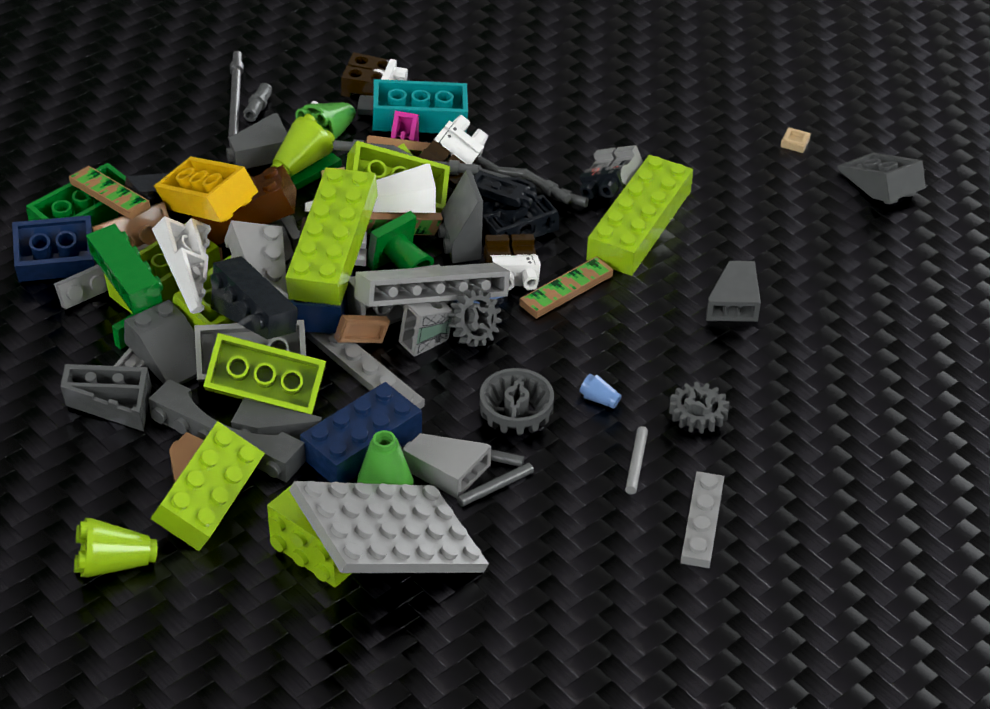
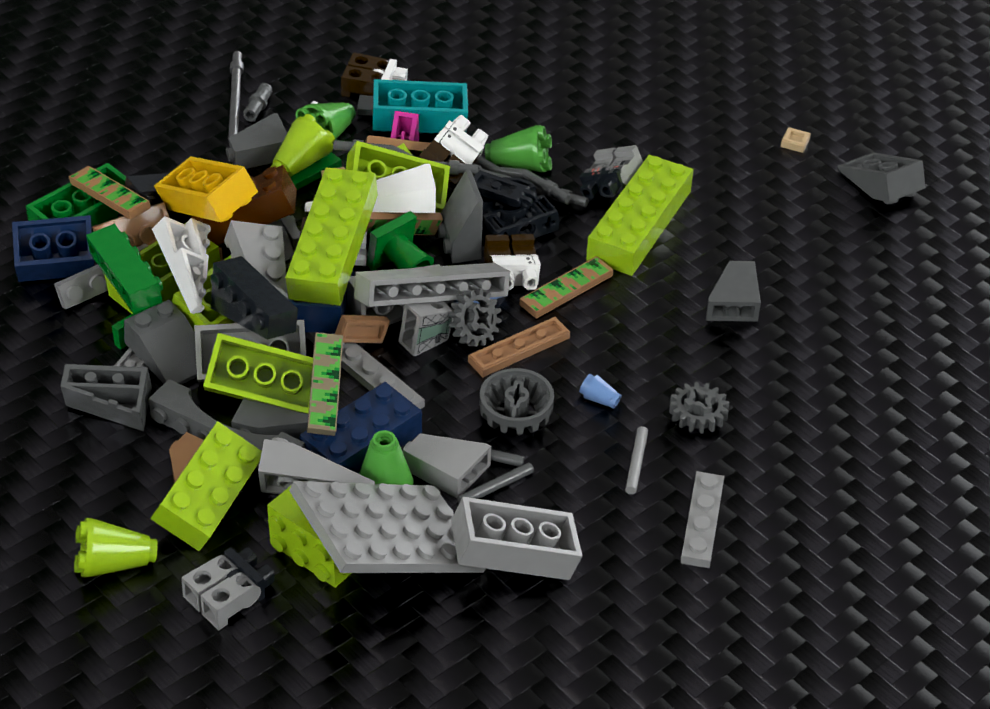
(226, 585): none -> light grey hips
(286, 462): none -> light grey wedge
(325, 384): none -> tile
(515, 538): none -> light grey brick
(518, 346): none -> medium nougat tile
(522, 150): none -> bright green cone

